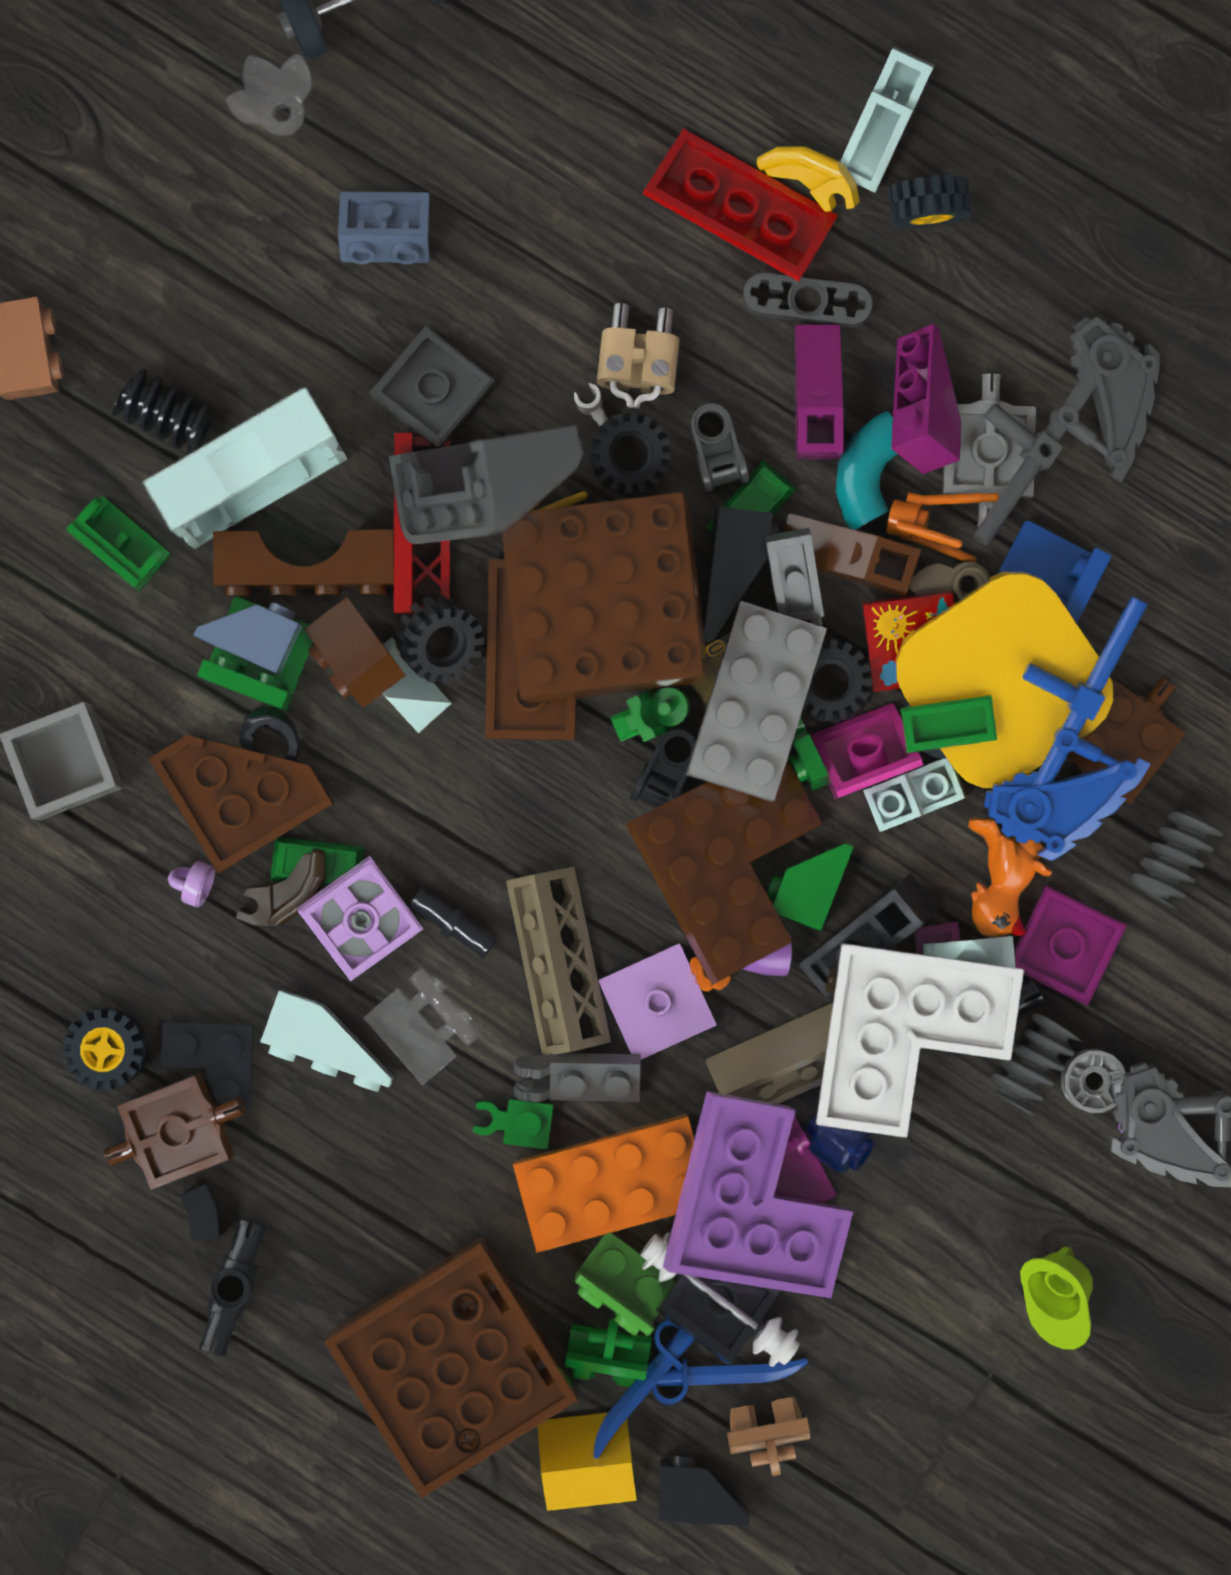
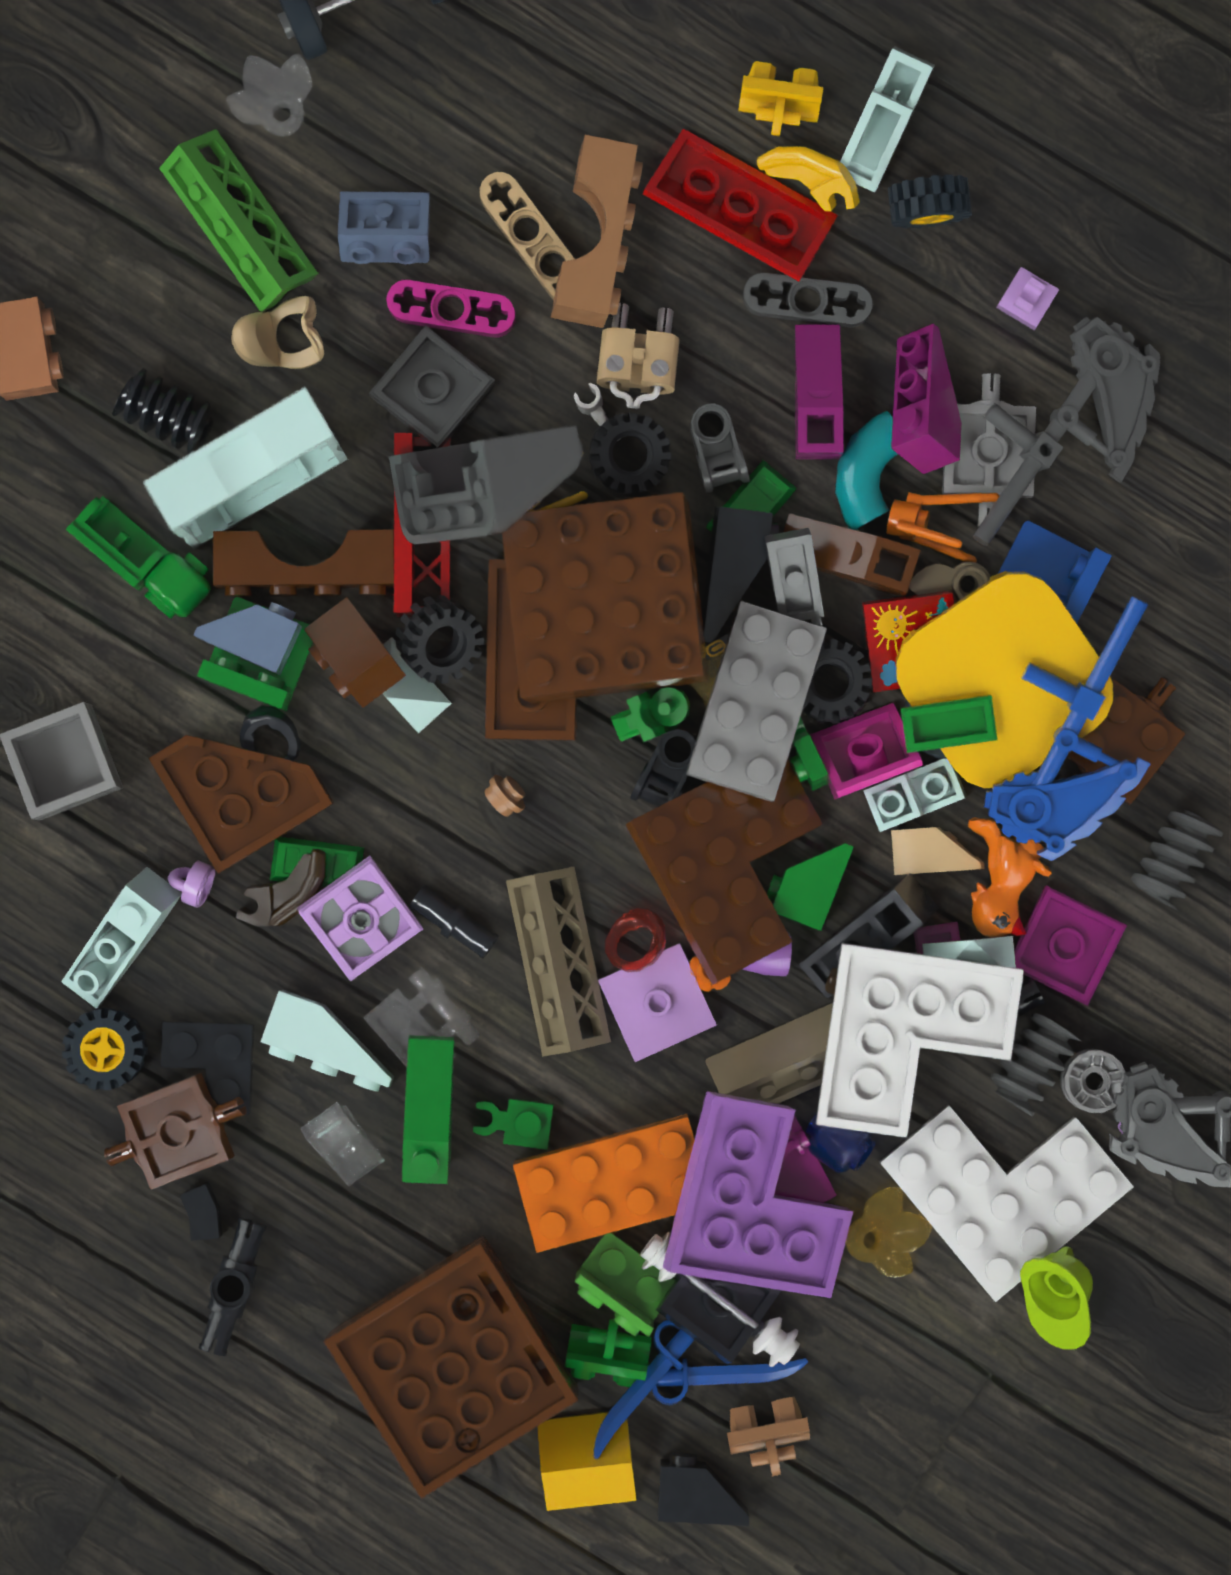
(121, 936): none -> light aqua slope
(177, 585): none -> green head
(230, 221): none -> bright green fence
(256, 337): none -> tan piece
(342, 1143): none -> clear slope
(428, 1110): none -> green slope
(485, 303): none -> dark pink beam
(505, 795): none -> medium nougat plate
(529, 251): none -> tan beam
(579, 1077): dark grey hinge -> none
(604, 181): none -> medium nougat arch
(632, 921): none -> clear red piece
(781, 100): none -> yellow hips
(894, 1233): none -> clear yellow plate
(930, 851): none -> tan slope
(1001, 1217): none -> white plate
(1027, 298): none -> lavender tile

